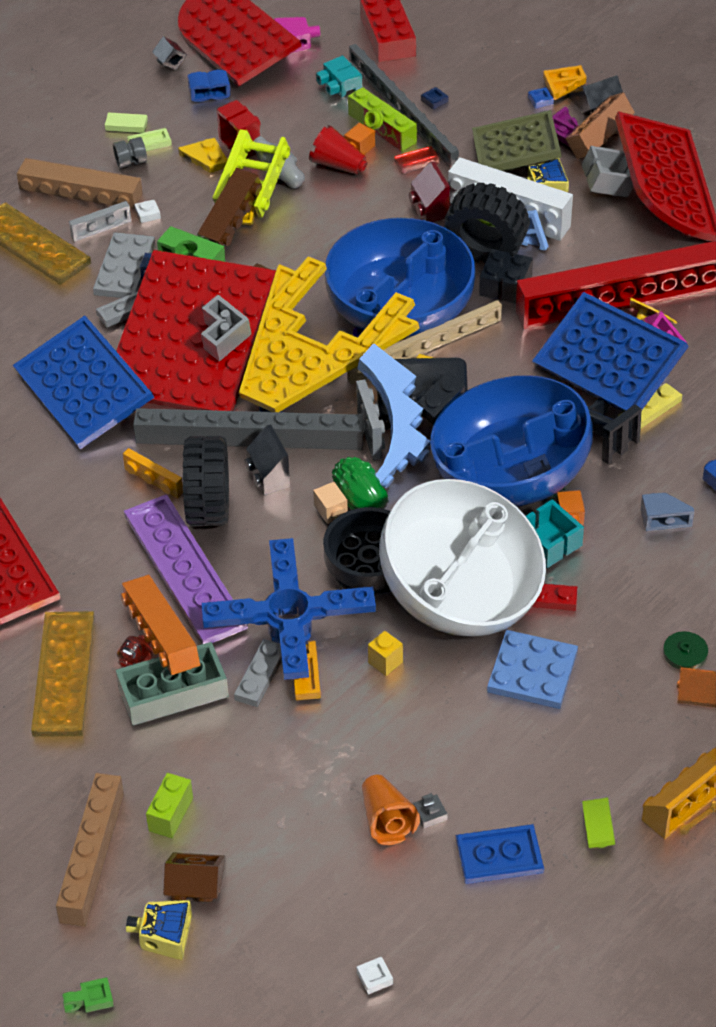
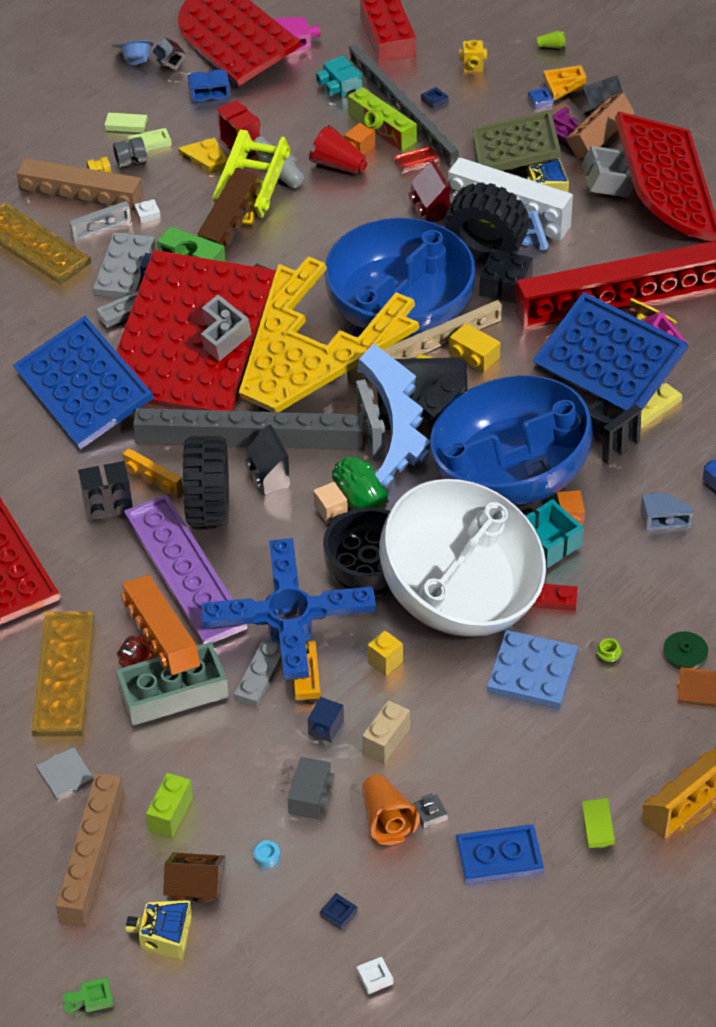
(65, 773): none -> light grey piece
(100, 165): none -> yellow wheel
(105, 499): none -> black piece
(135, 51): none -> medium blue piece
(266, 854): none -> medium azure tile
(310, 787): none -> dark grey brick
(325, 719): none -> dark blue brick
(338, 911): none -> dark blue tile
(386, 732): none -> tan brick
(473, 56): none -> yellow brick
(474, 347): none -> yellow brick
(552, 40): none -> lime cone
(608, 645): none -> lime plate

